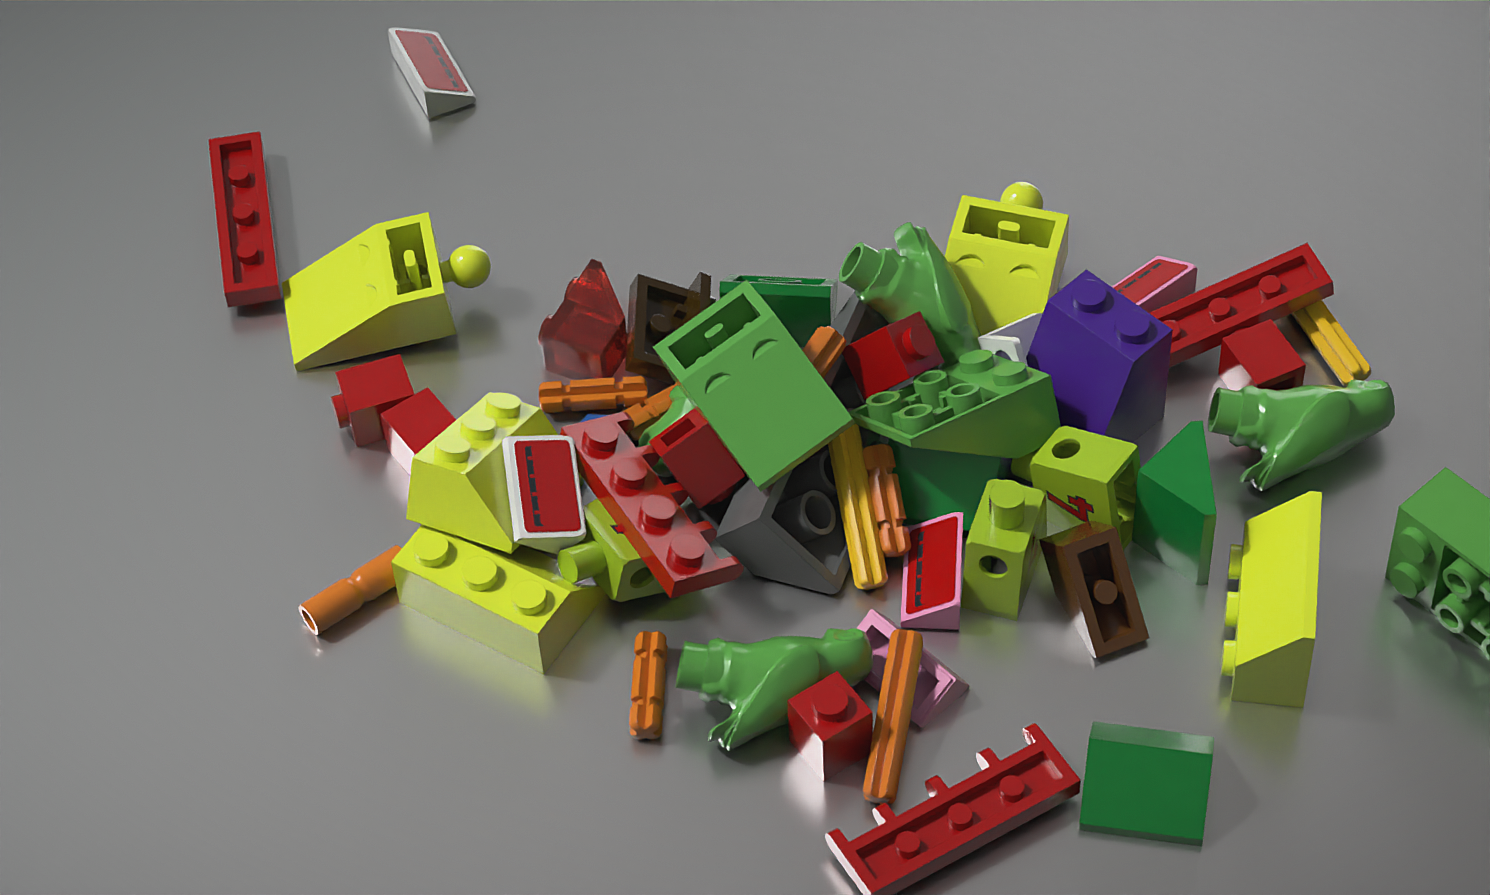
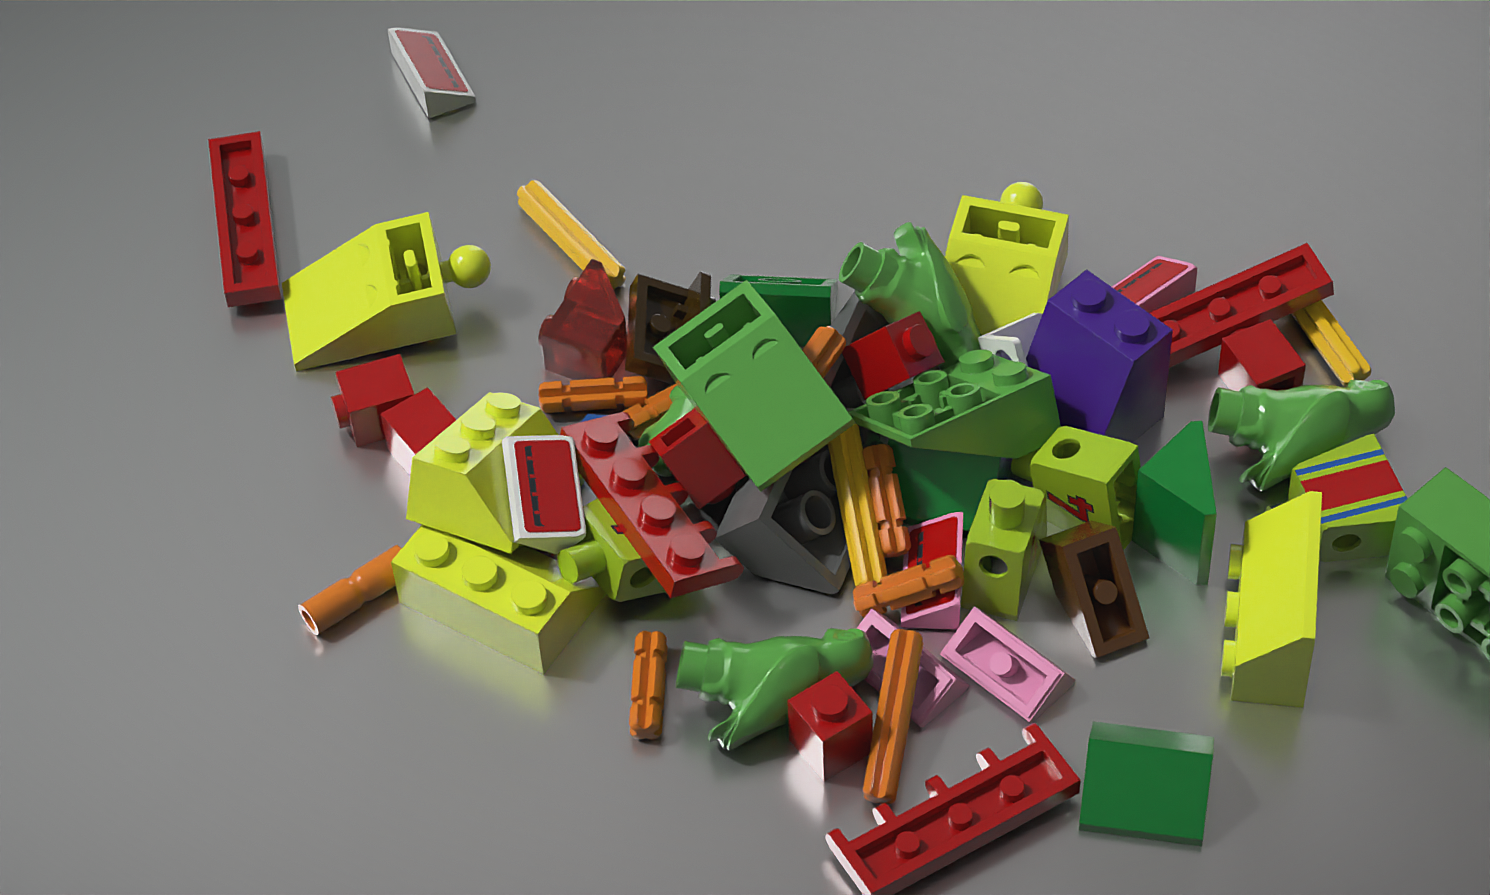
(567, 231): none -> yellow axle
(909, 586): none -> orange axle
(1006, 665): none -> bright pink slope
(1357, 499): none -> torso

